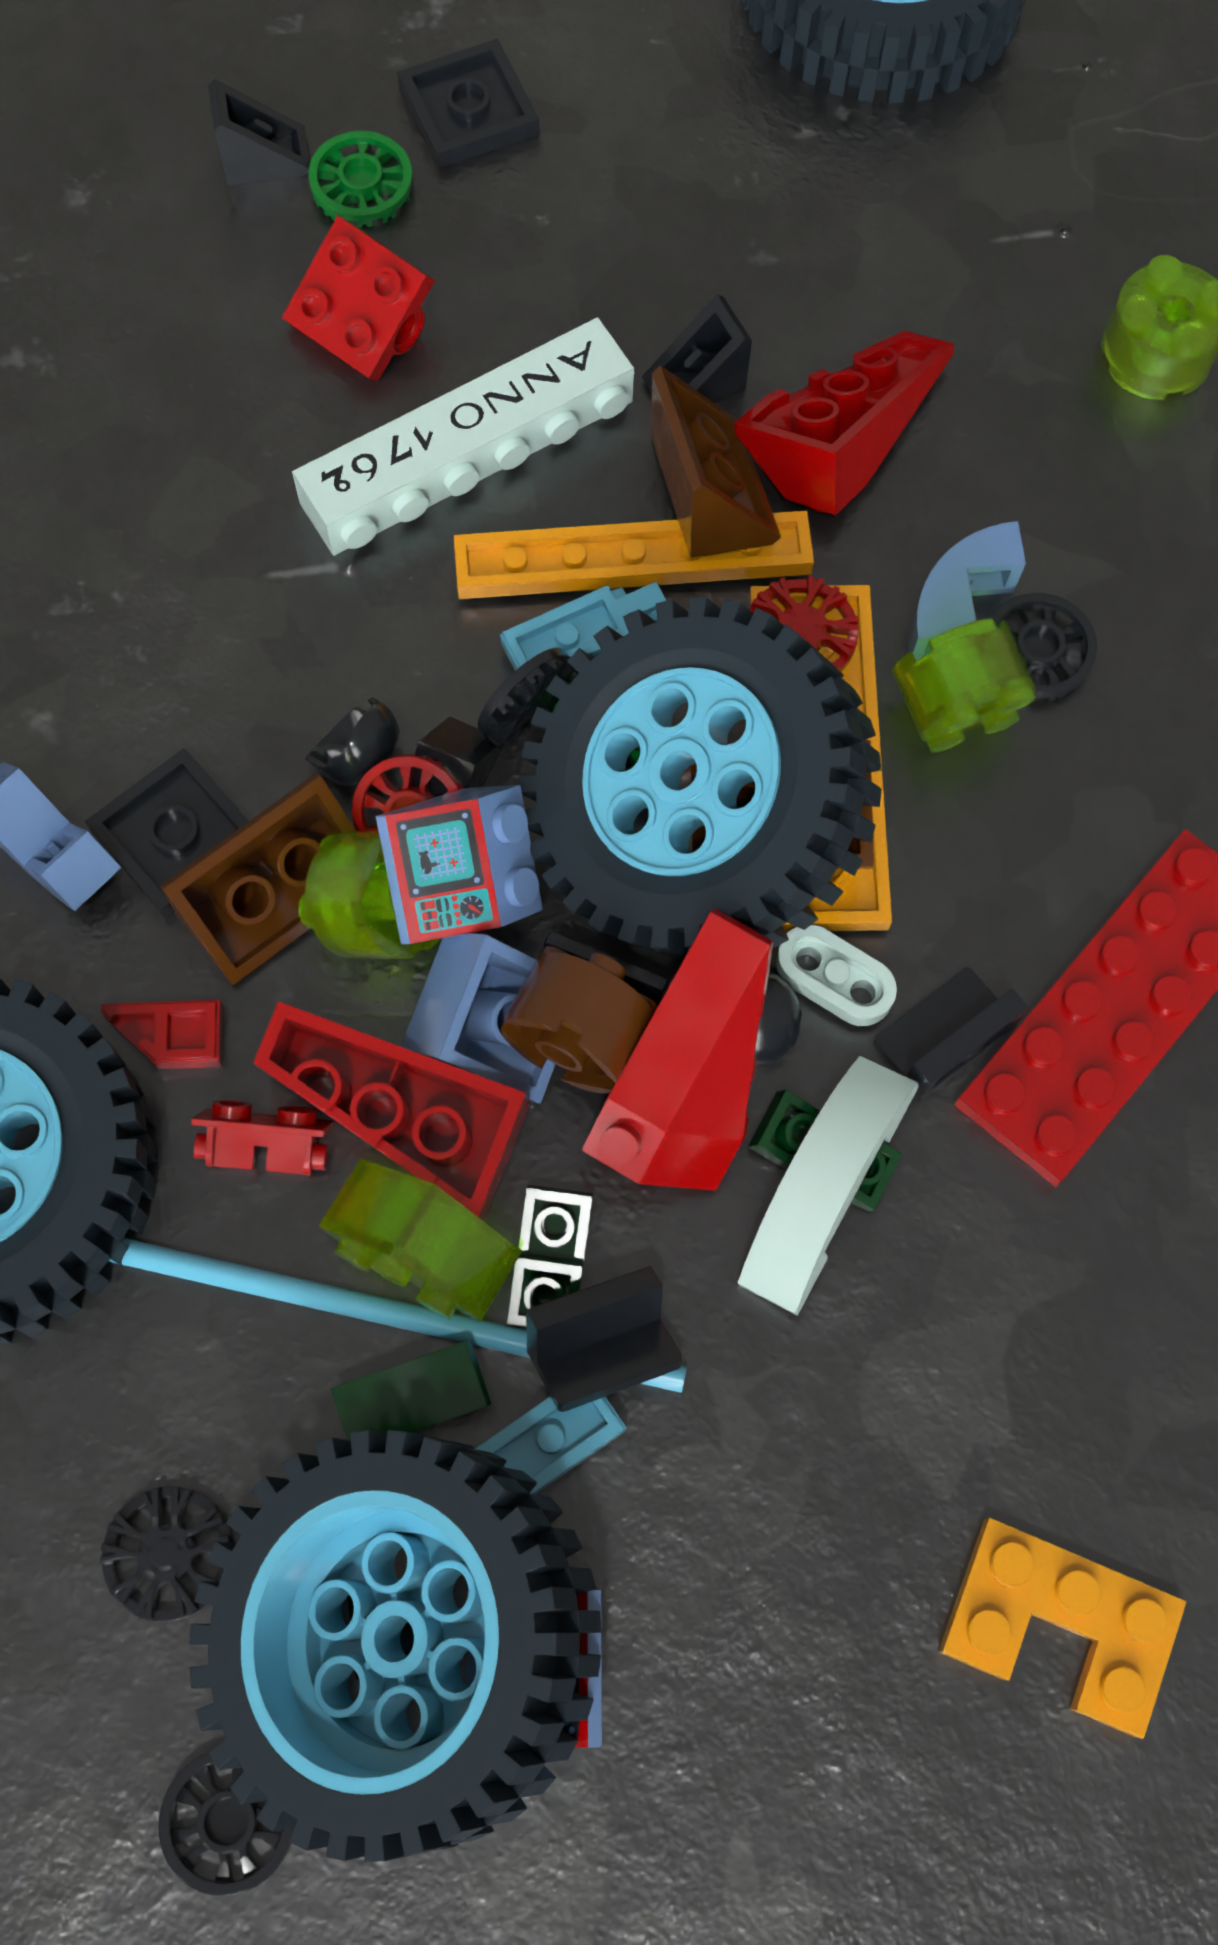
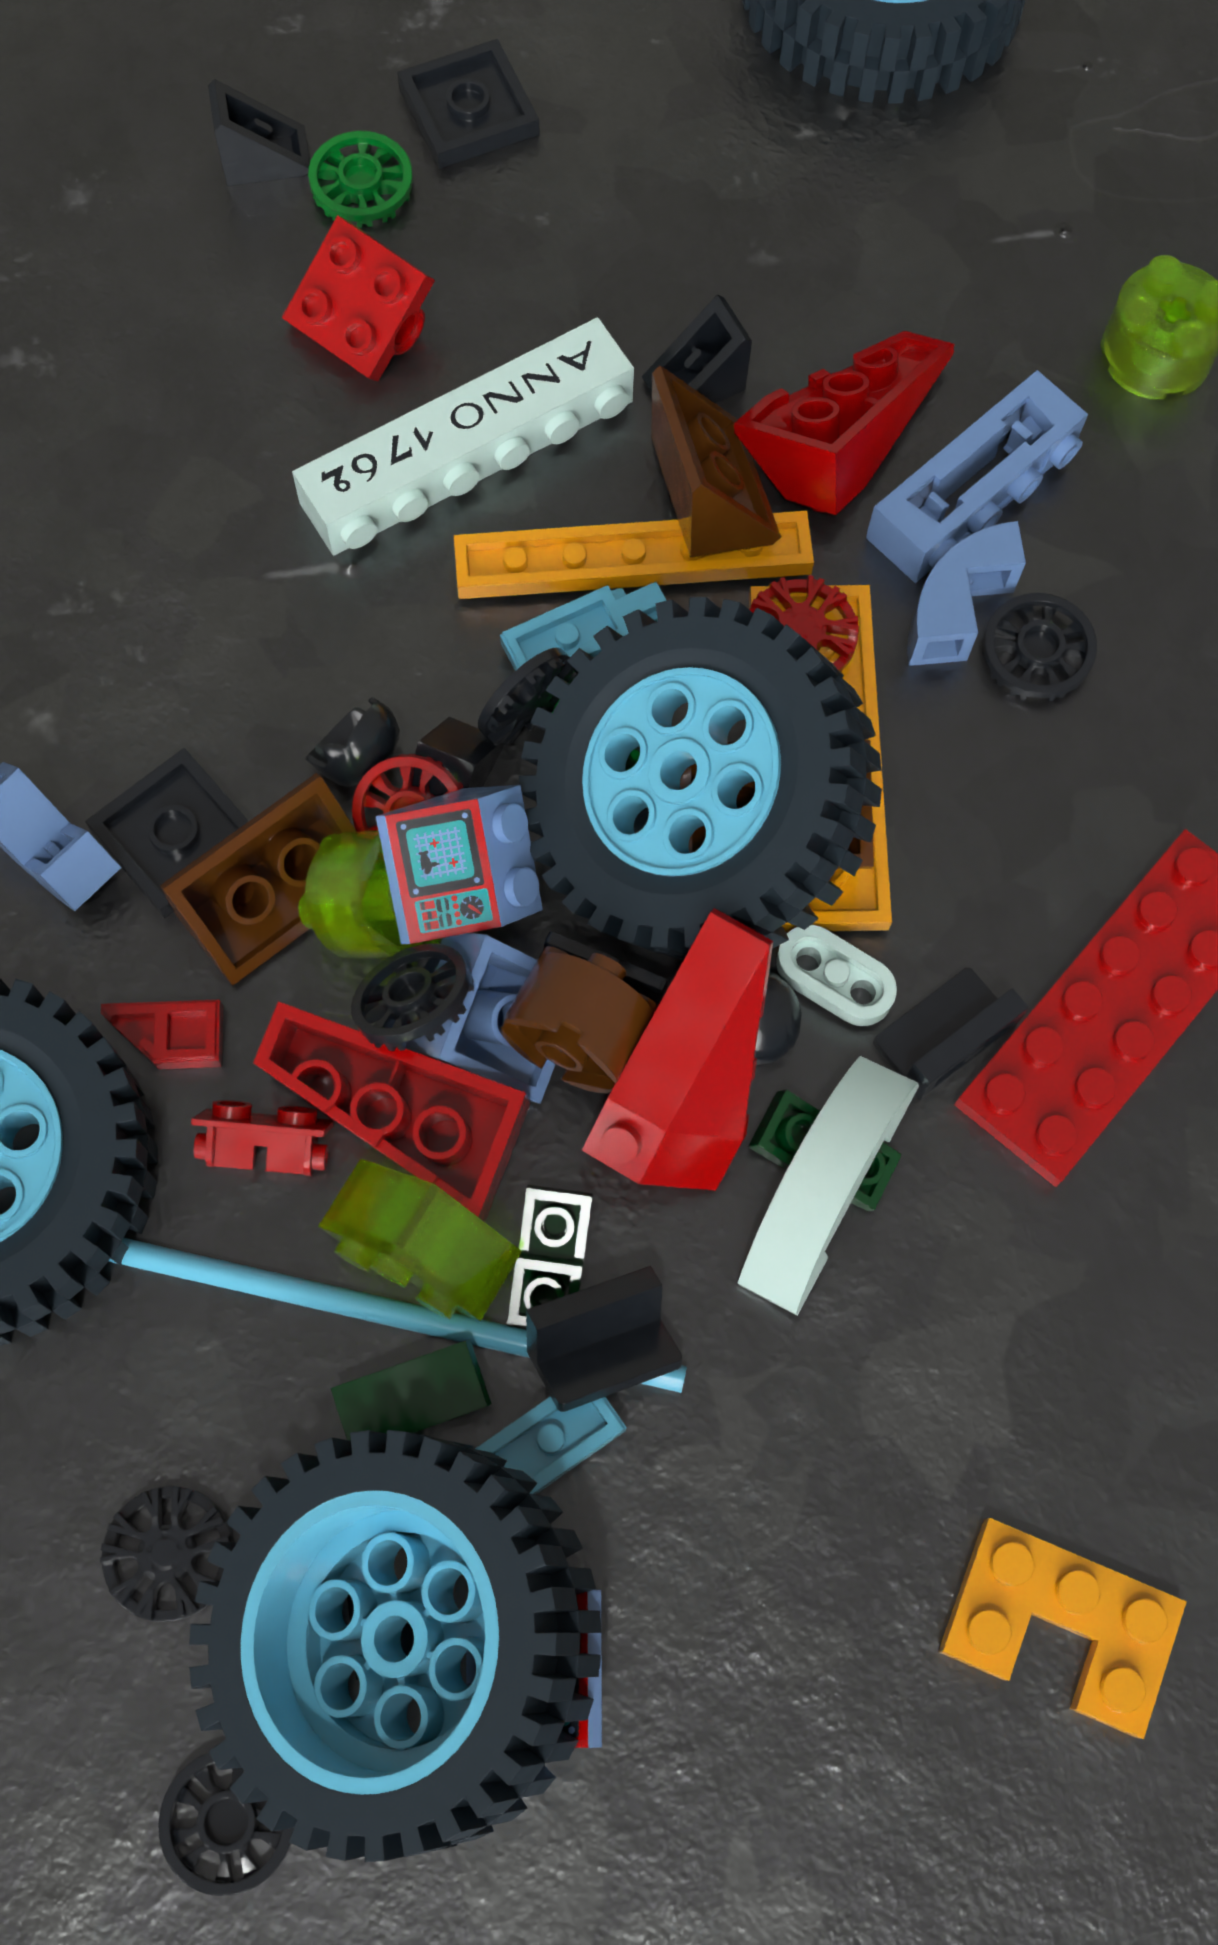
(411, 995): none -> black wheel
(965, 683): clear neon green brick -> none
(1041, 433): none -> medium blue brick

